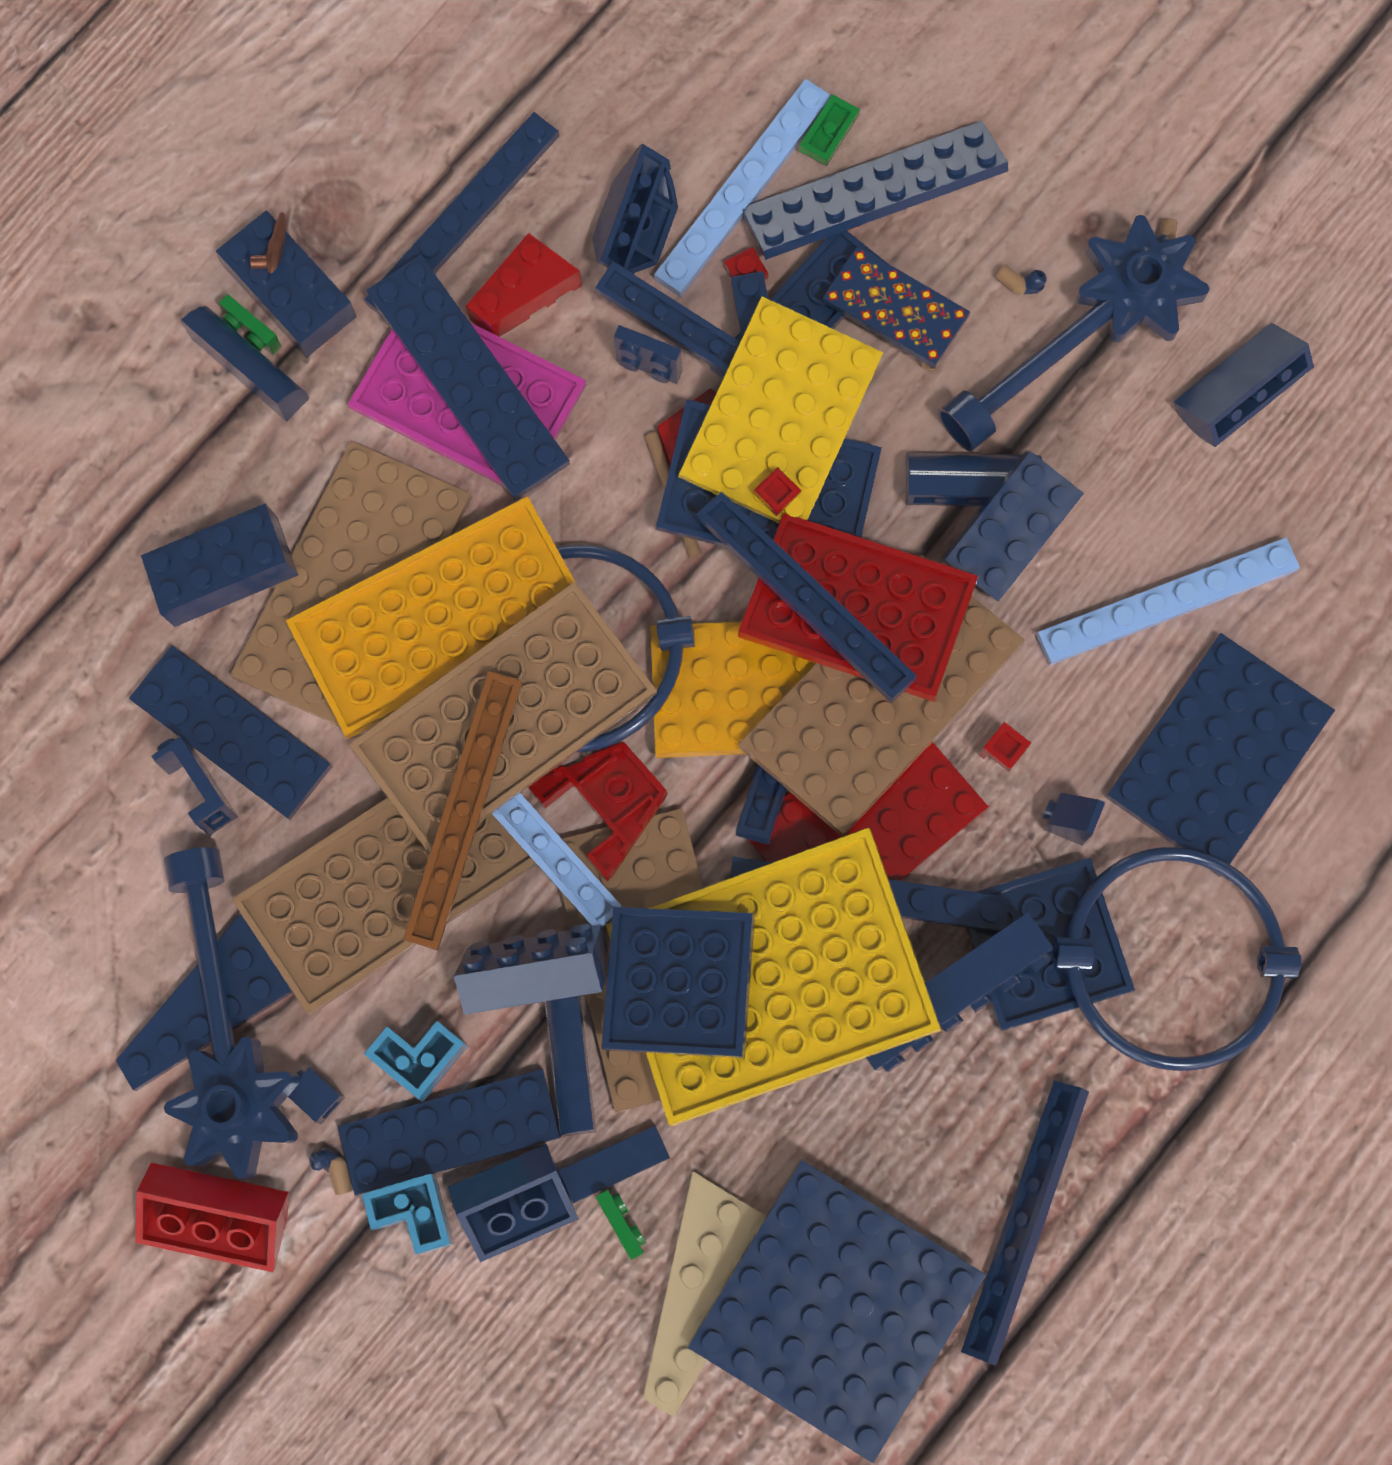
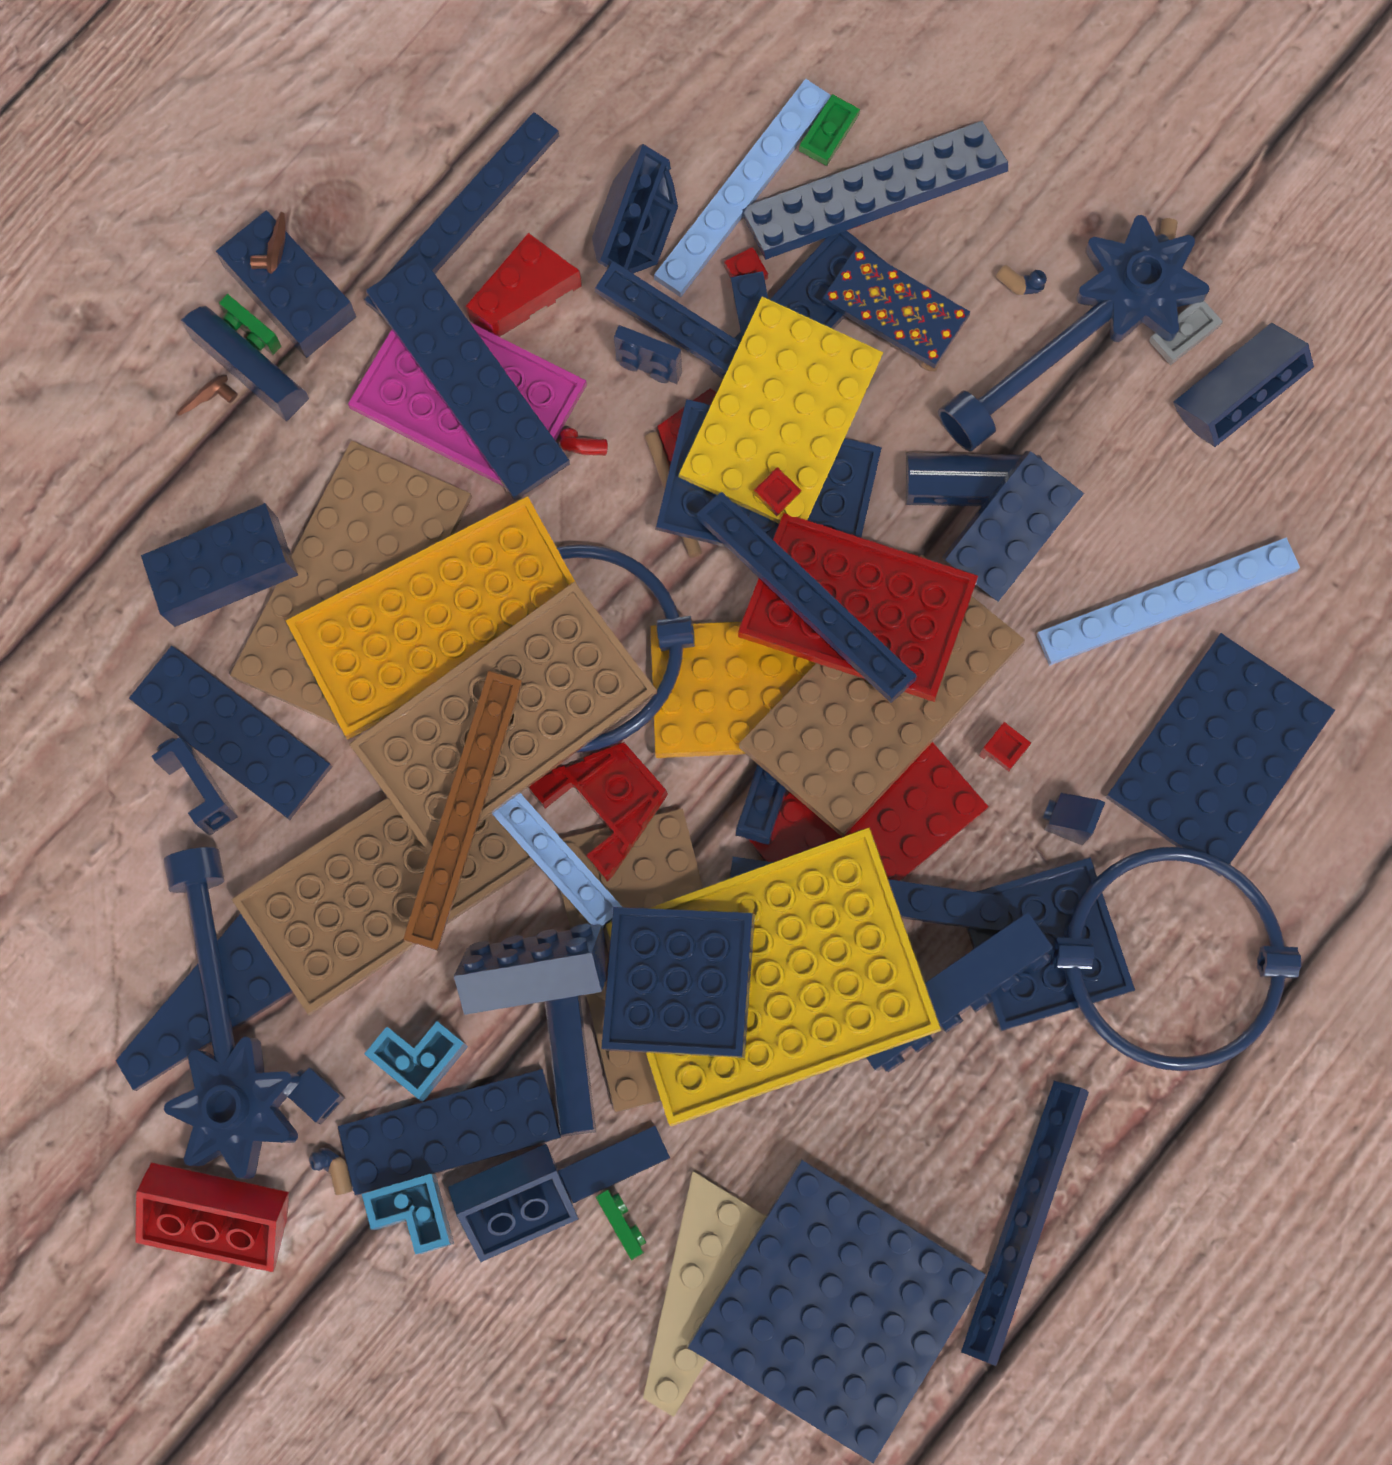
(209, 391): none -> copper bar
(583, 446): none -> red arm
(1194, 326): none -> light grey plate

